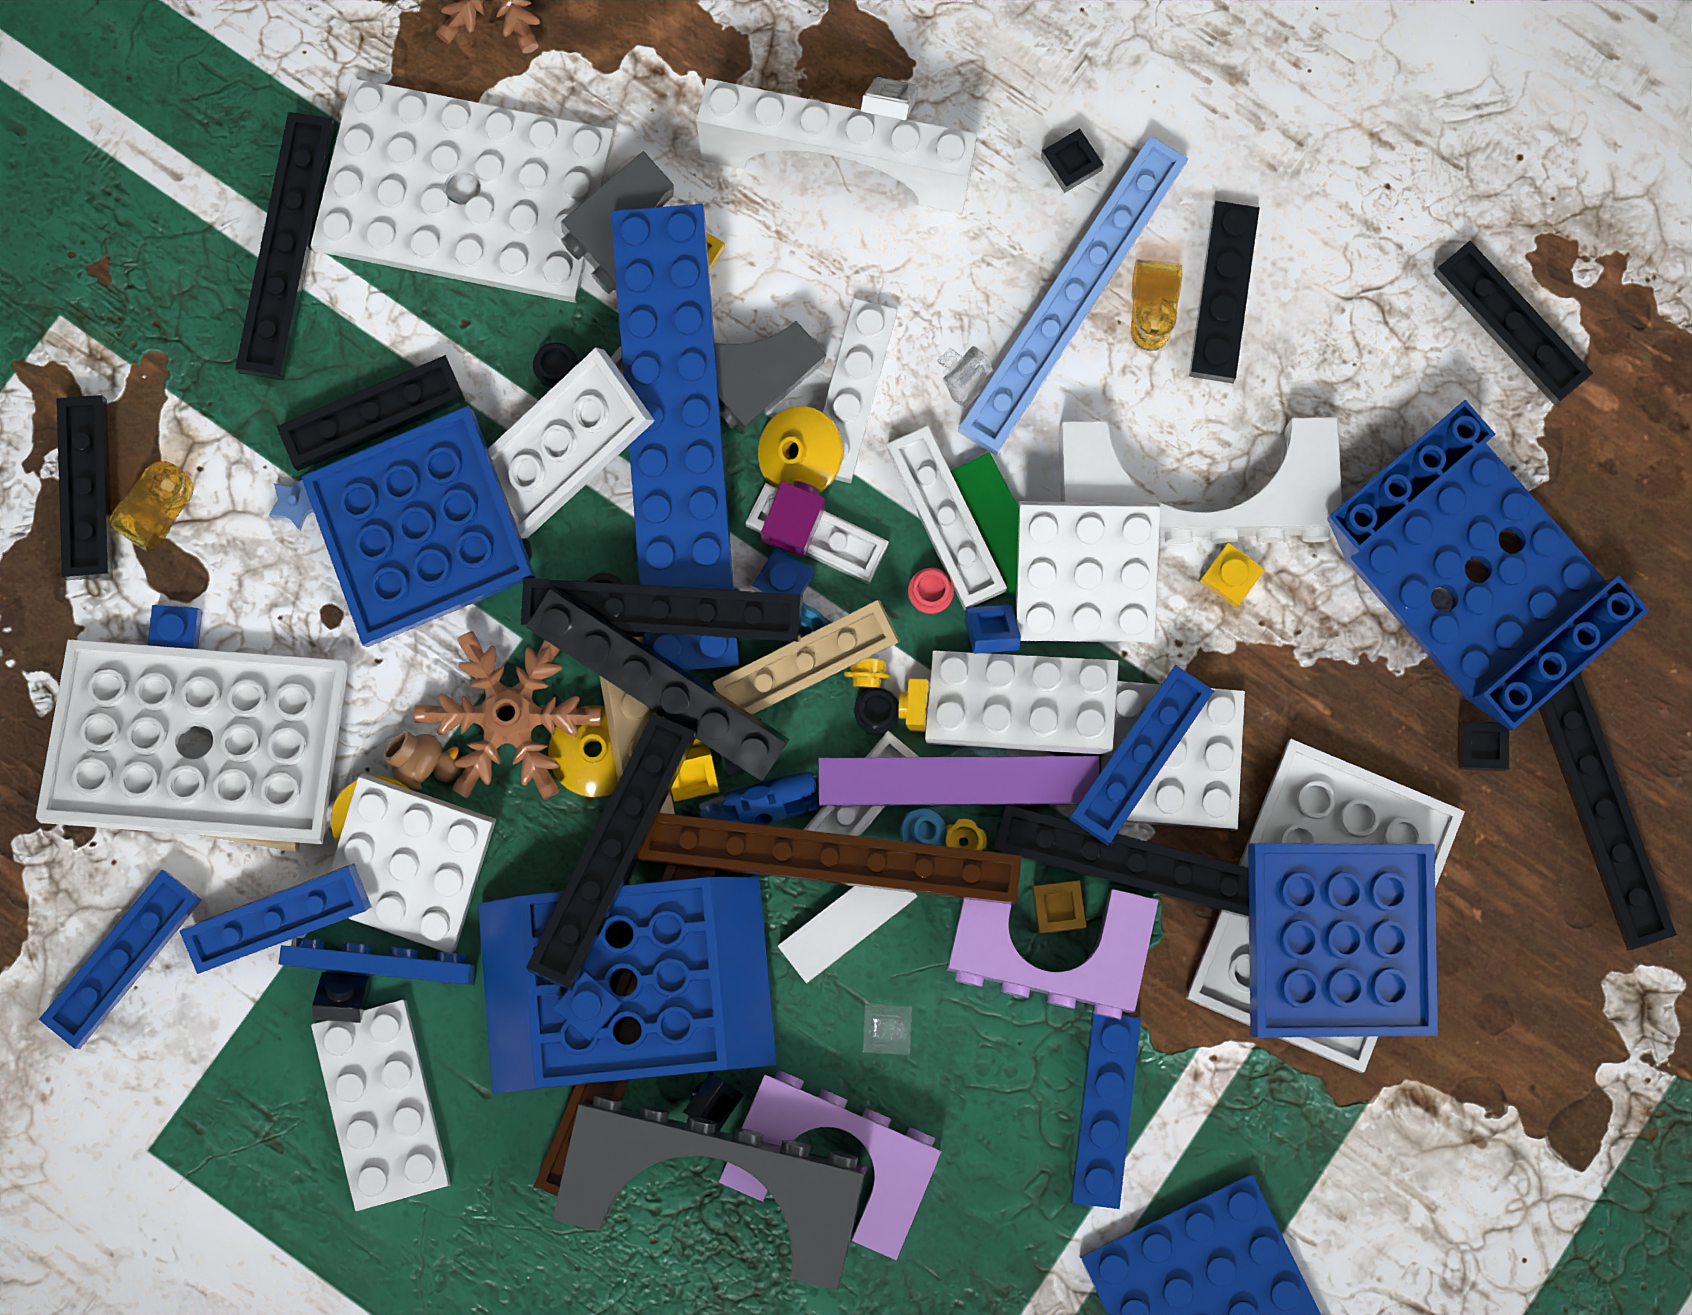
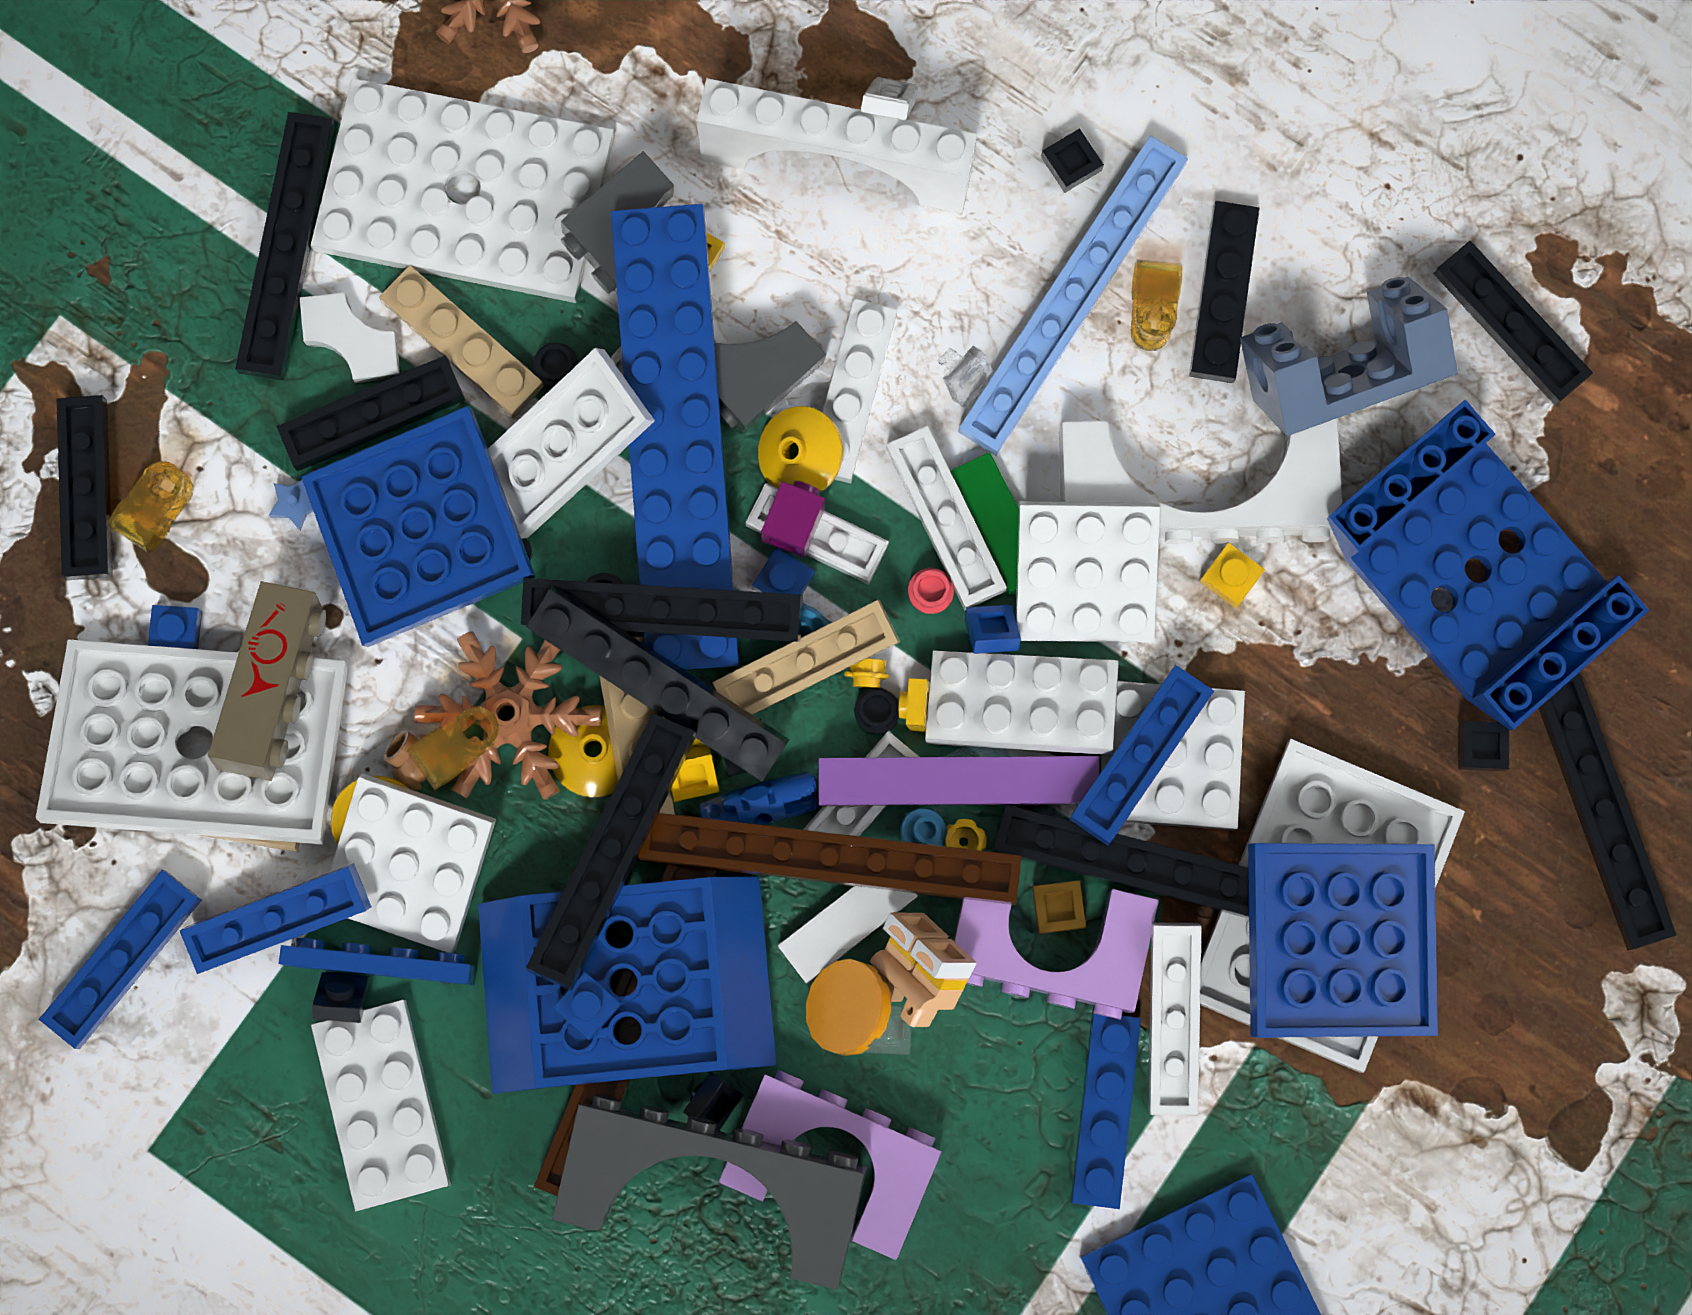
(267, 681): none -> dark tan brick
(332, 325): none -> white tile
(447, 749): none -> clear yellow piece
(462, 341): none -> tan plate
(848, 1007): none -> light orange tile
(922, 967): none -> light nougat hips
(1174, 1018): none -> white plate
(1306, 390): none -> sand blue plate

